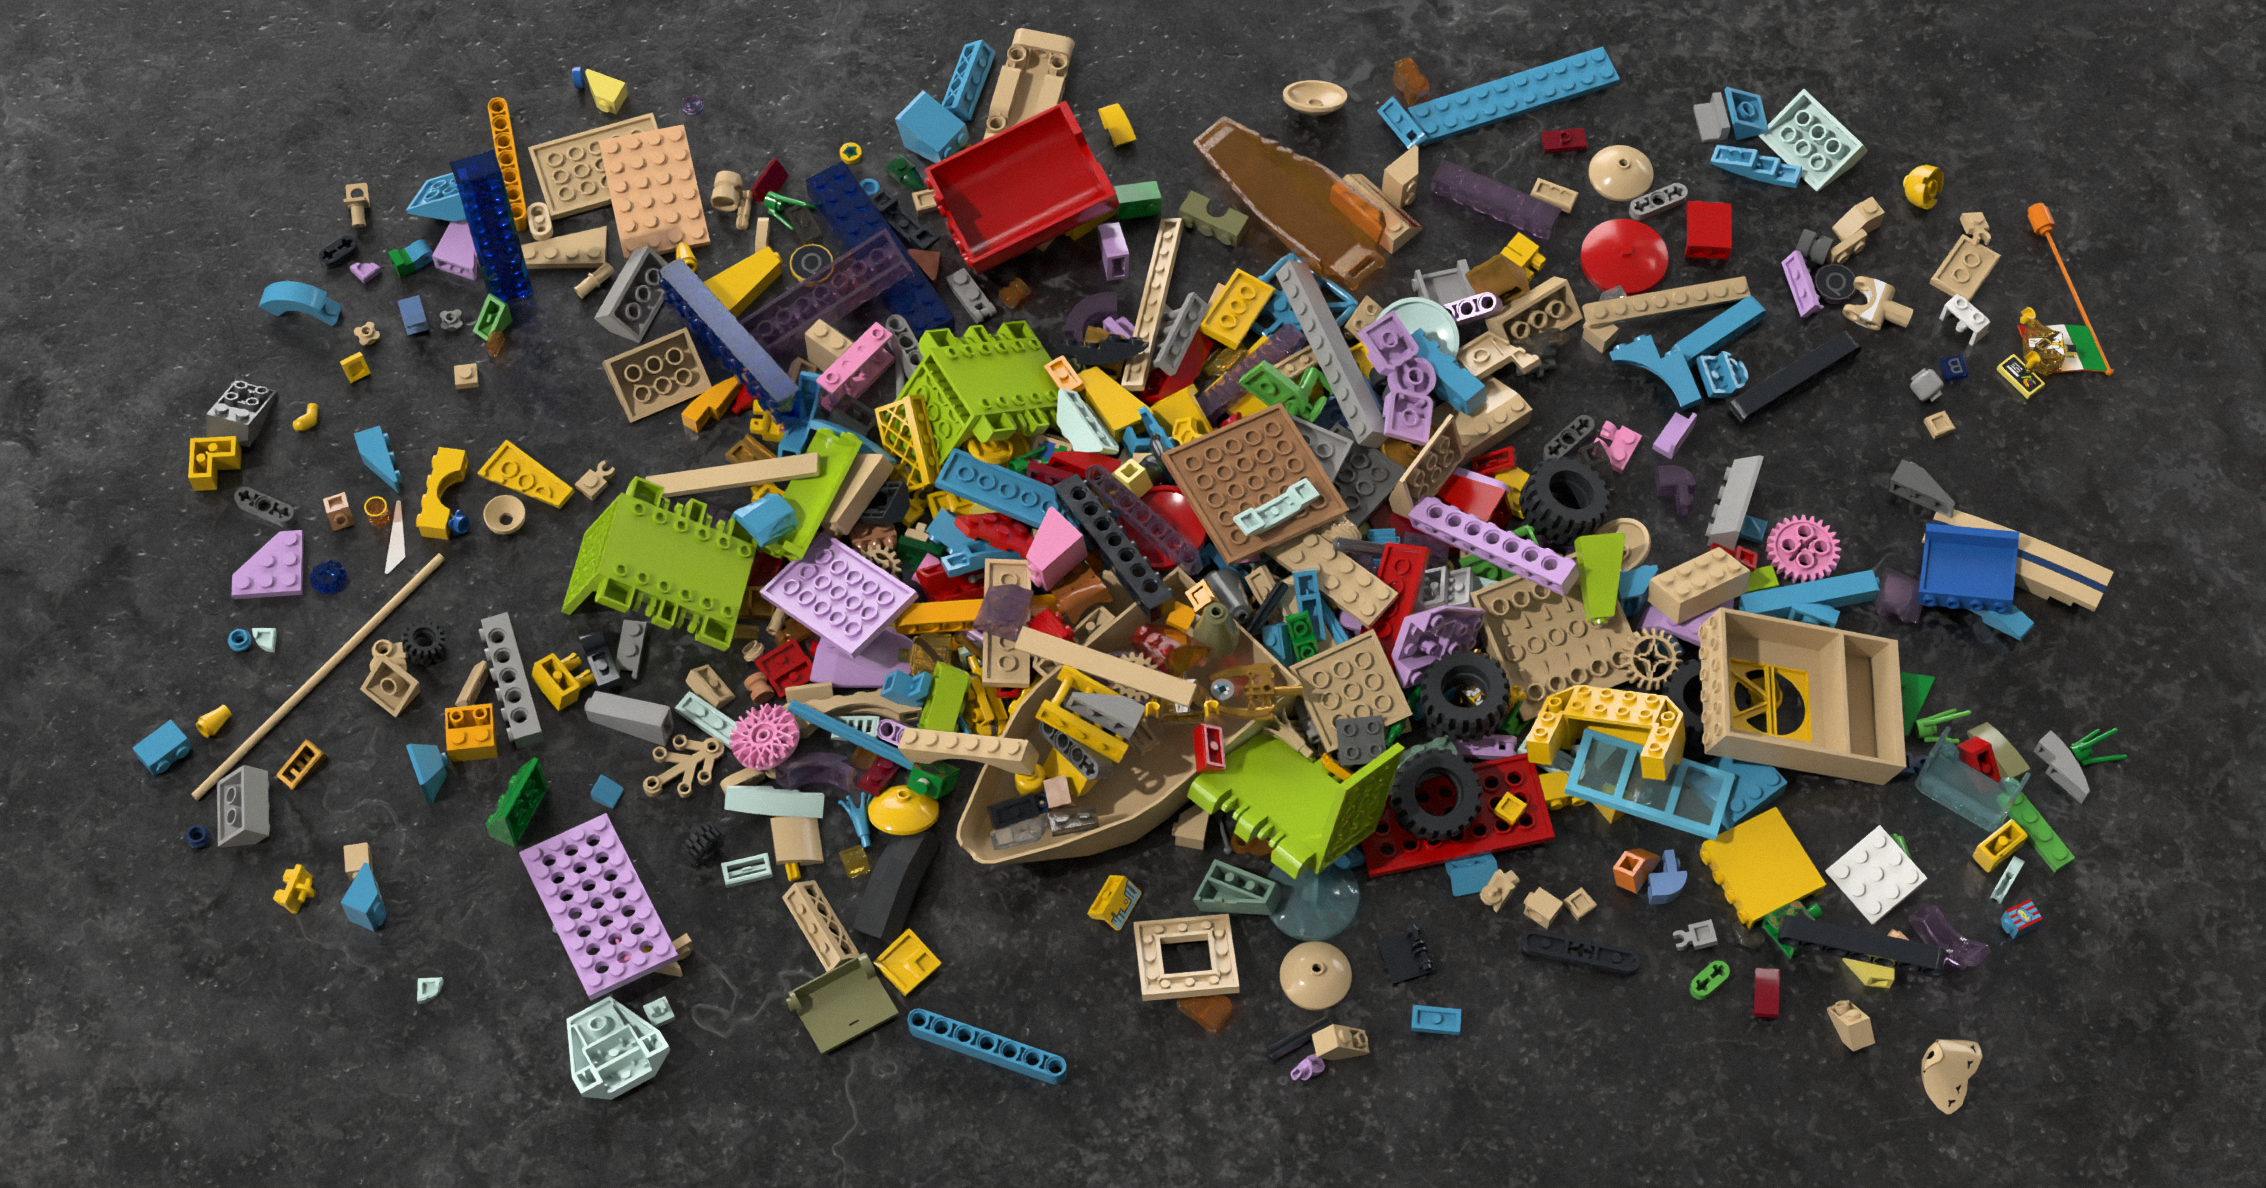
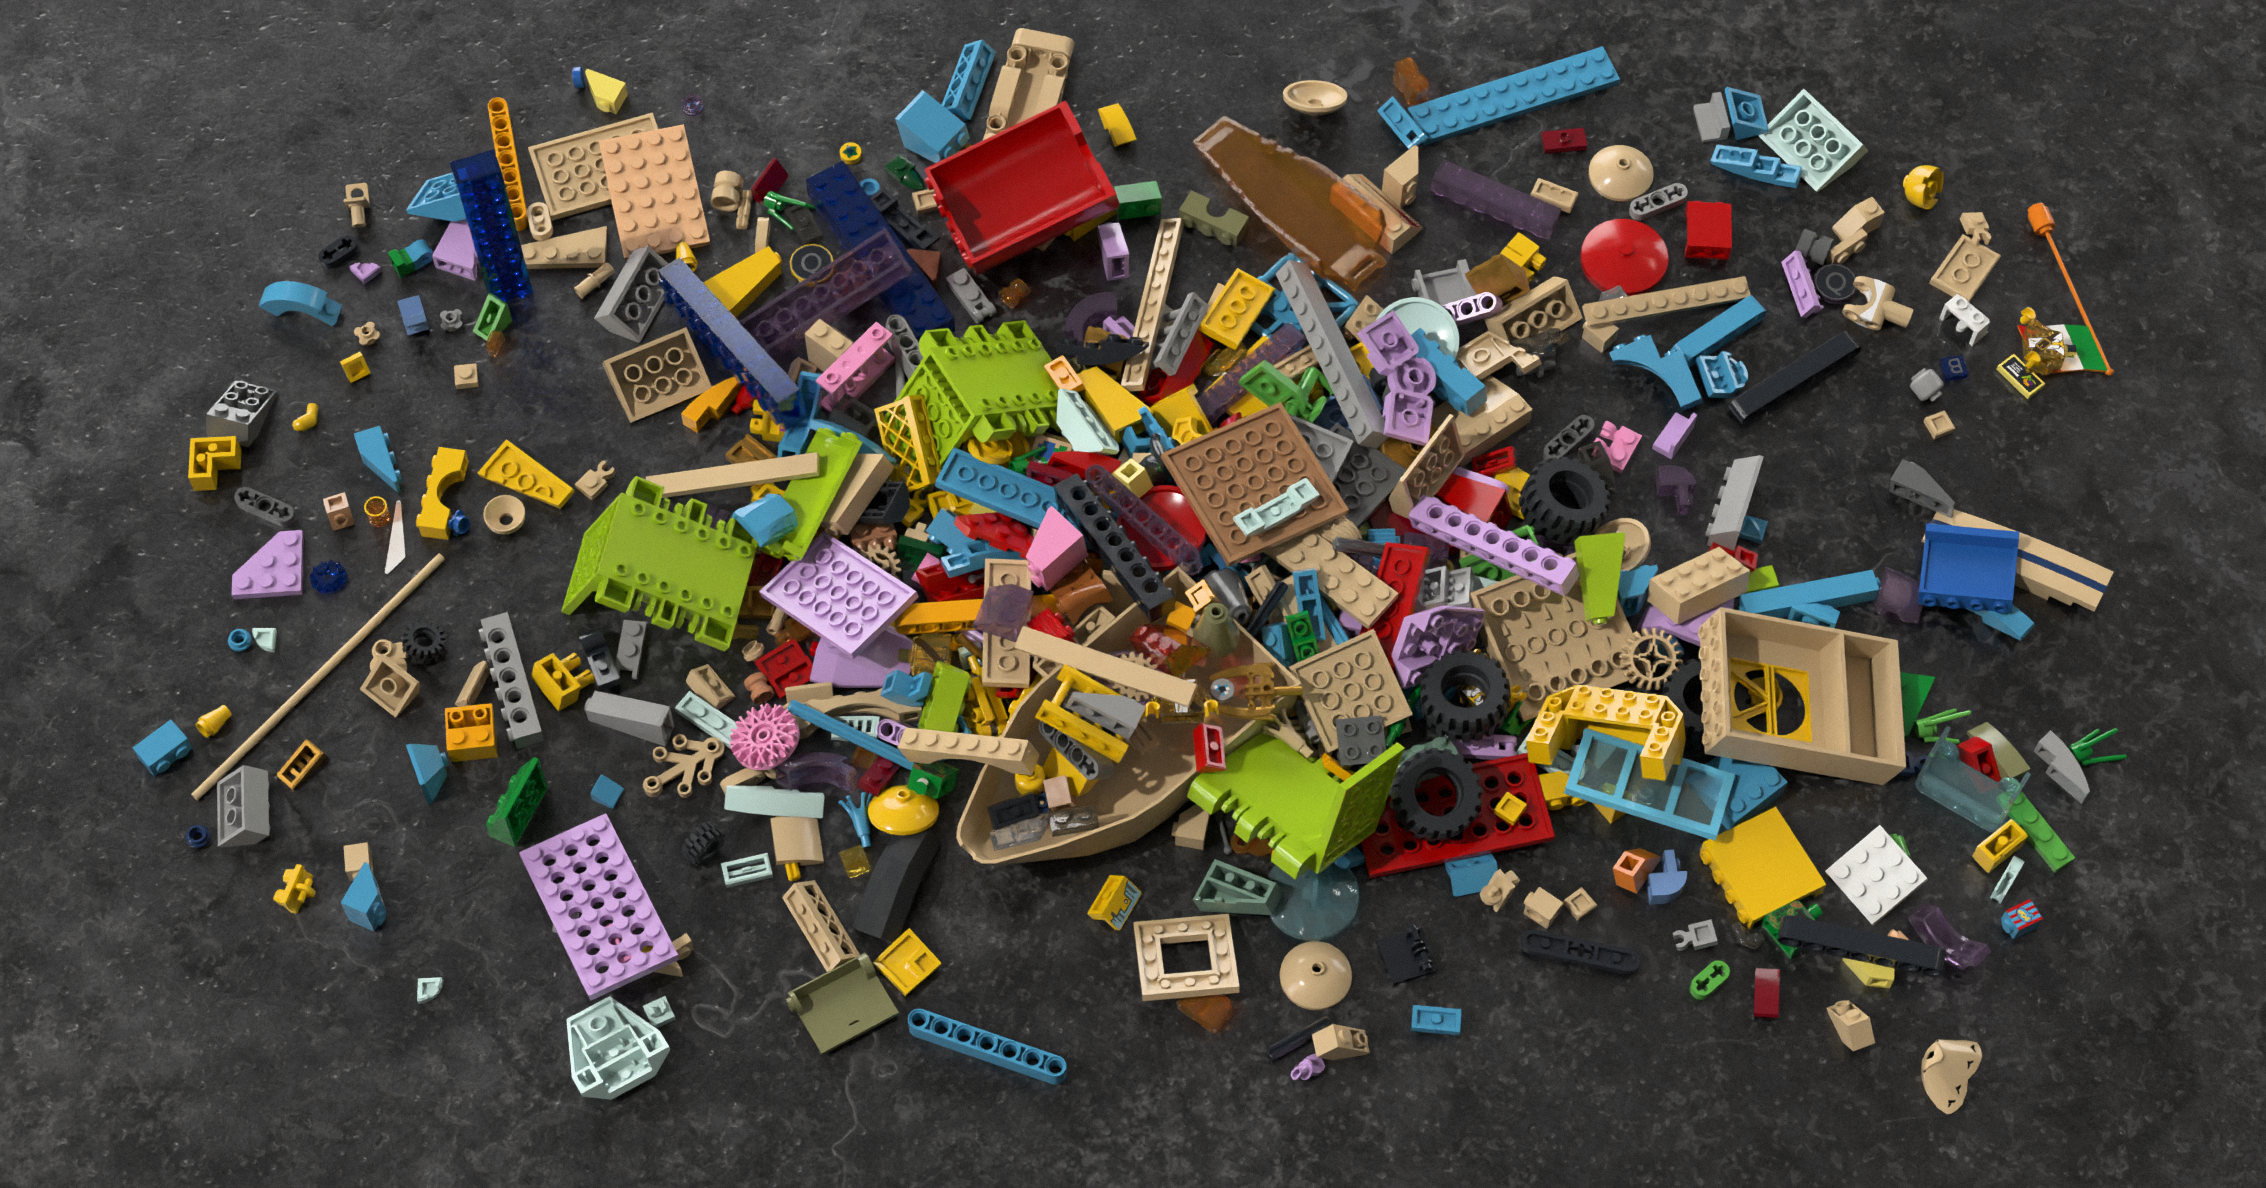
(1817, 562): bright pink gear -> none

